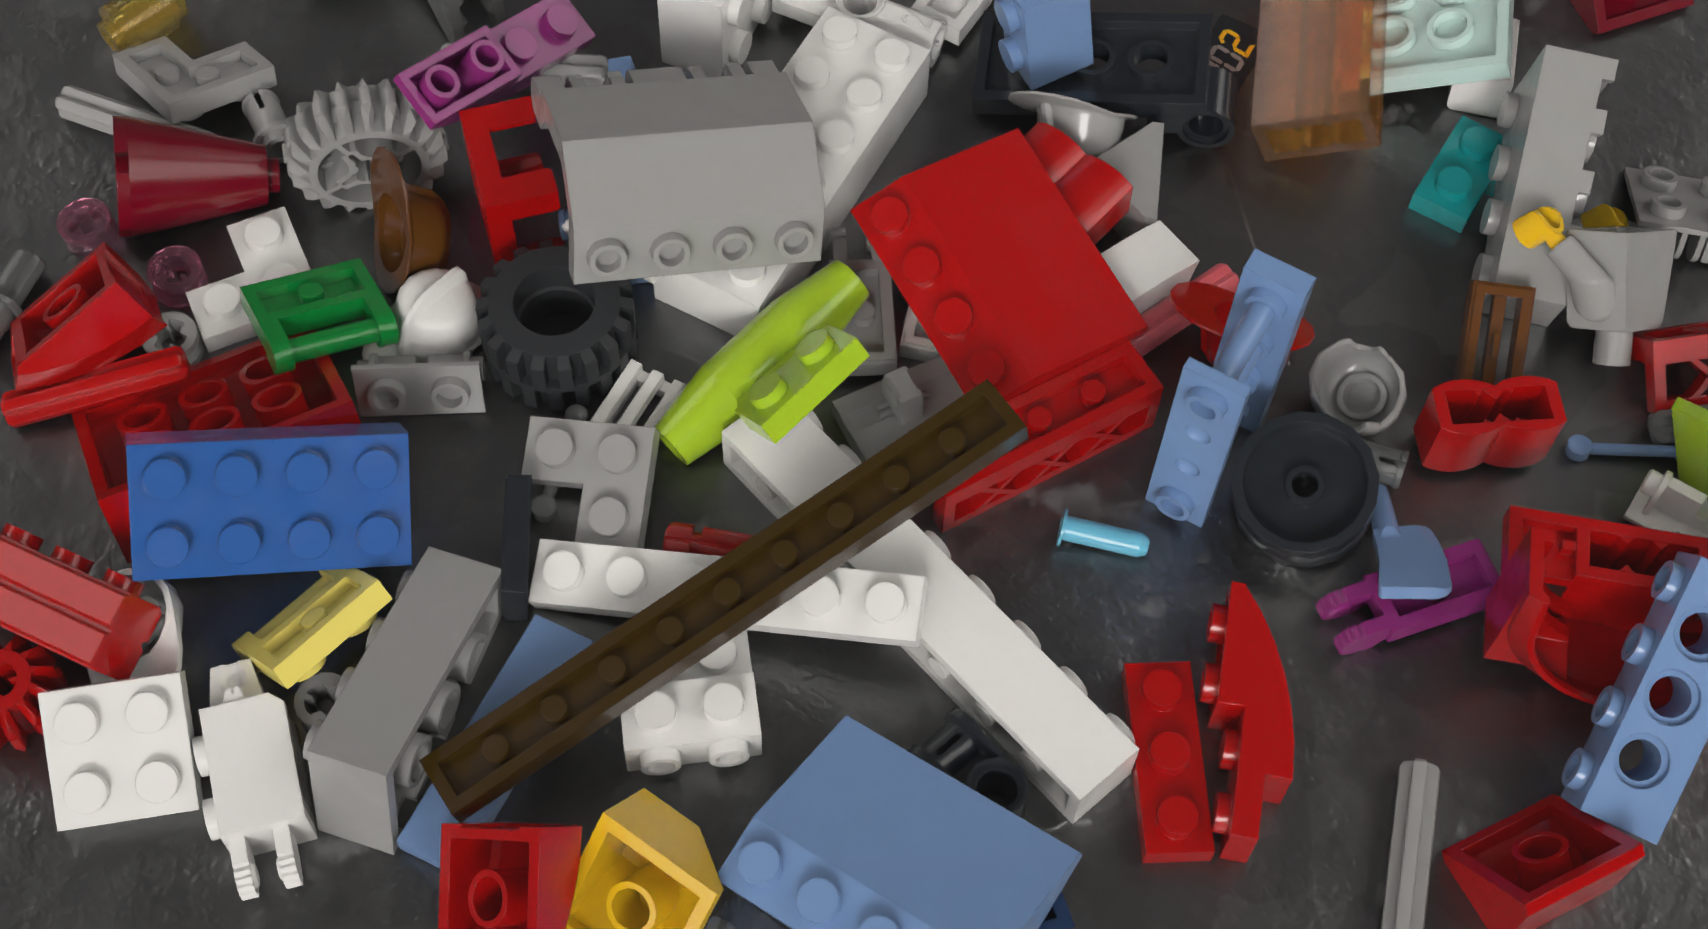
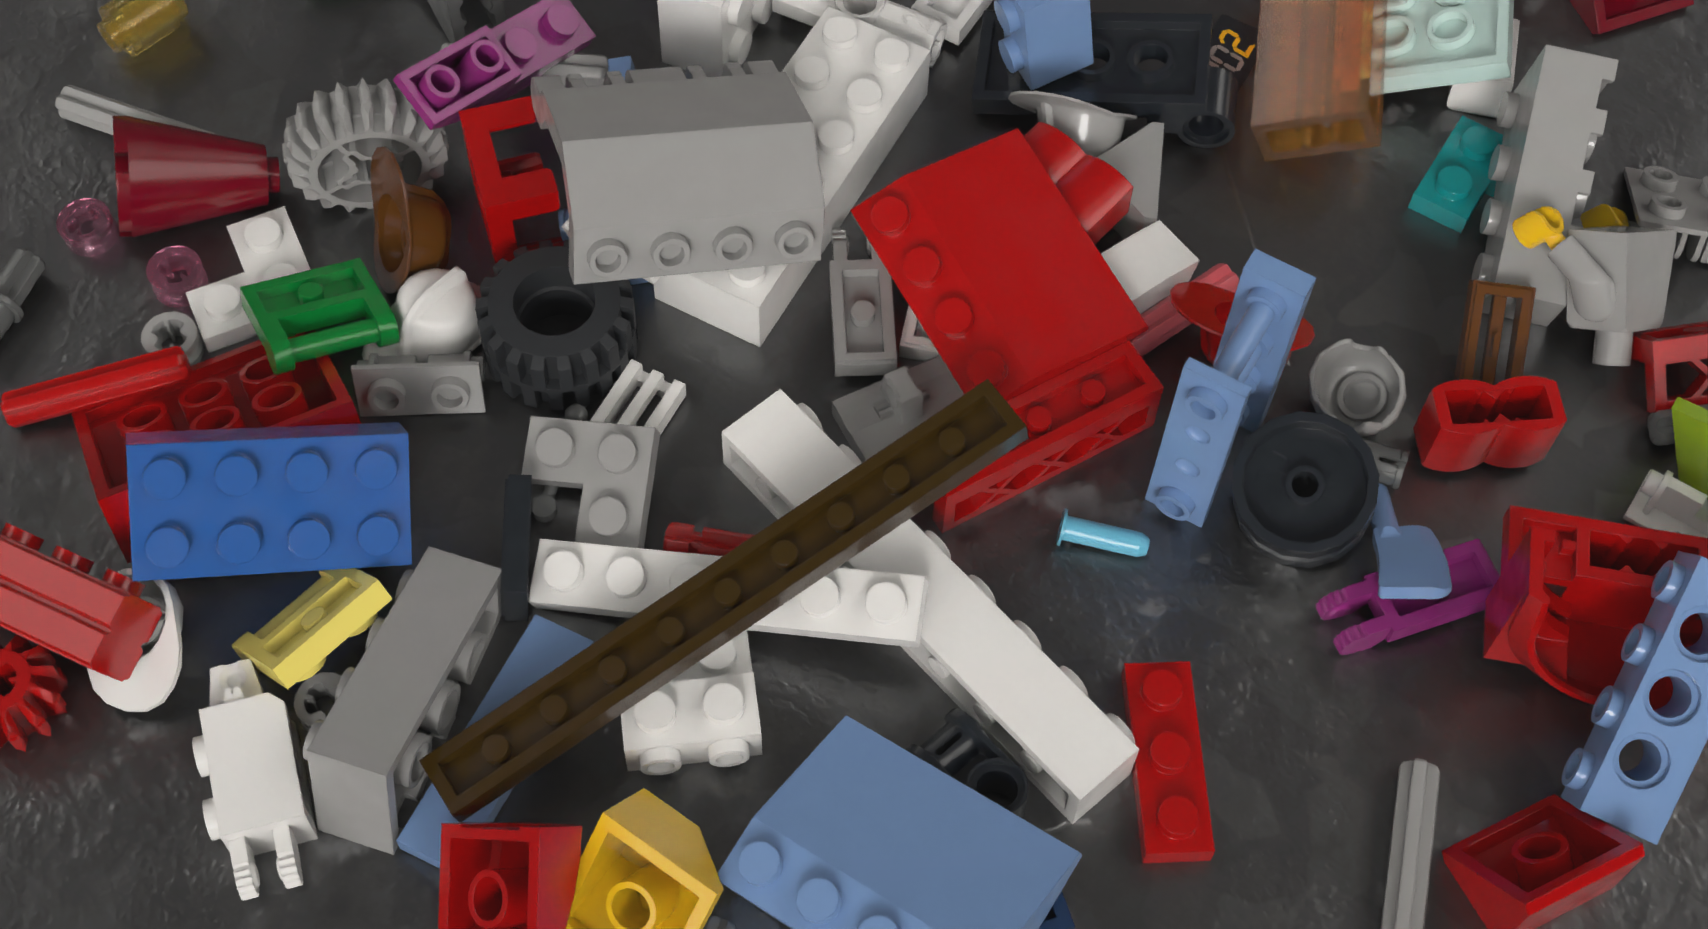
(83, 322): red slope -> none
(120, 750): white plate -> none
(188, 87): light grey plate -> none
(267, 122): light grey pin -> none
(772, 366): lime plate -> none
(1254, 711): red slope -> none
(1580, 447): medium blue hinge -> none

